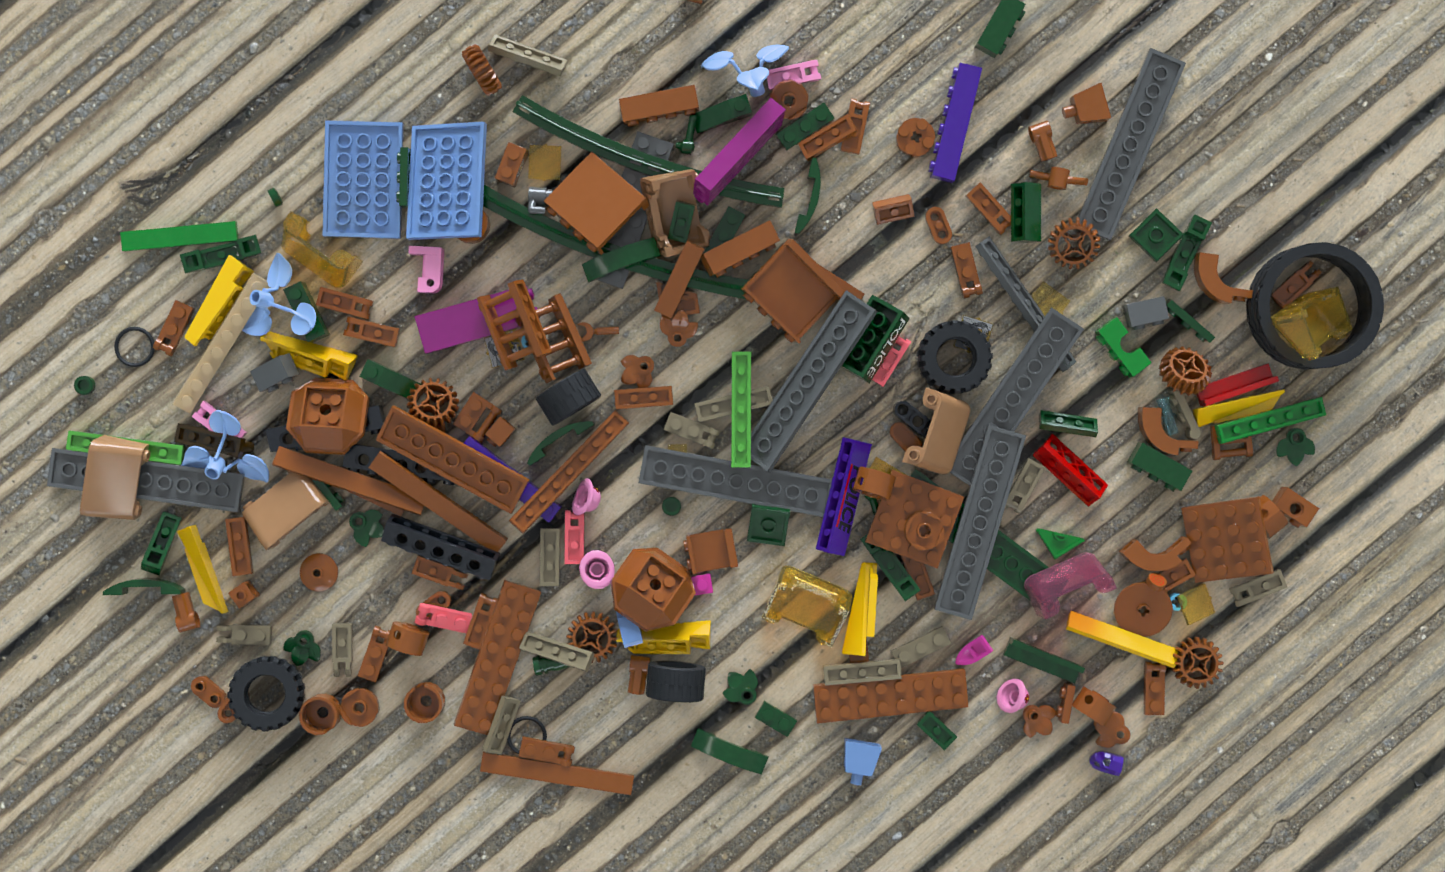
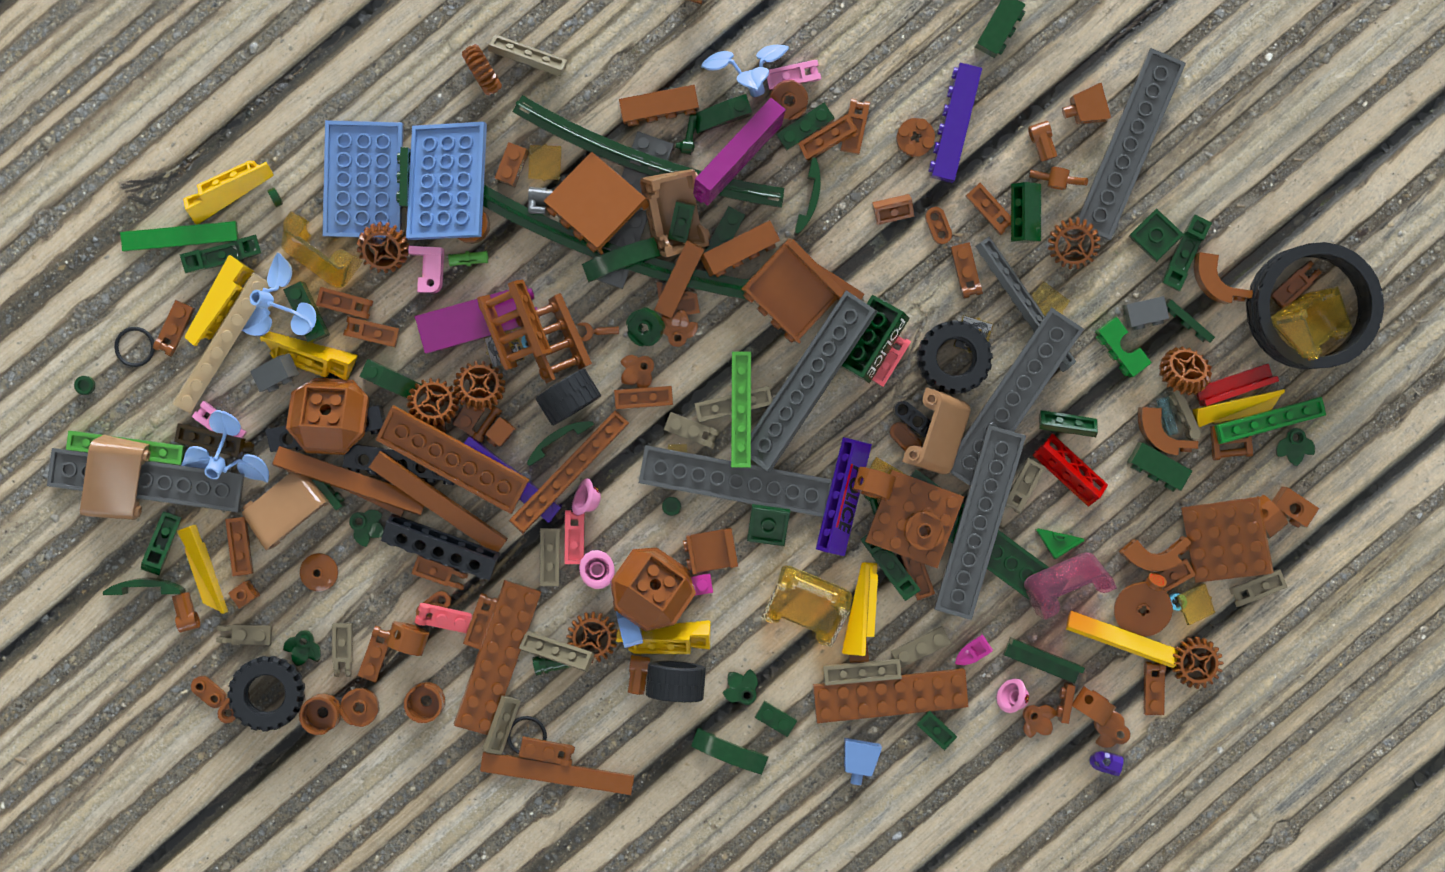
(225, 189): none -> yellow wedge
(367, 238): none -> dark orange gear
(468, 258): none -> bright green pin
(470, 375): none -> dark orange gear
(652, 320): none -> dark green plate

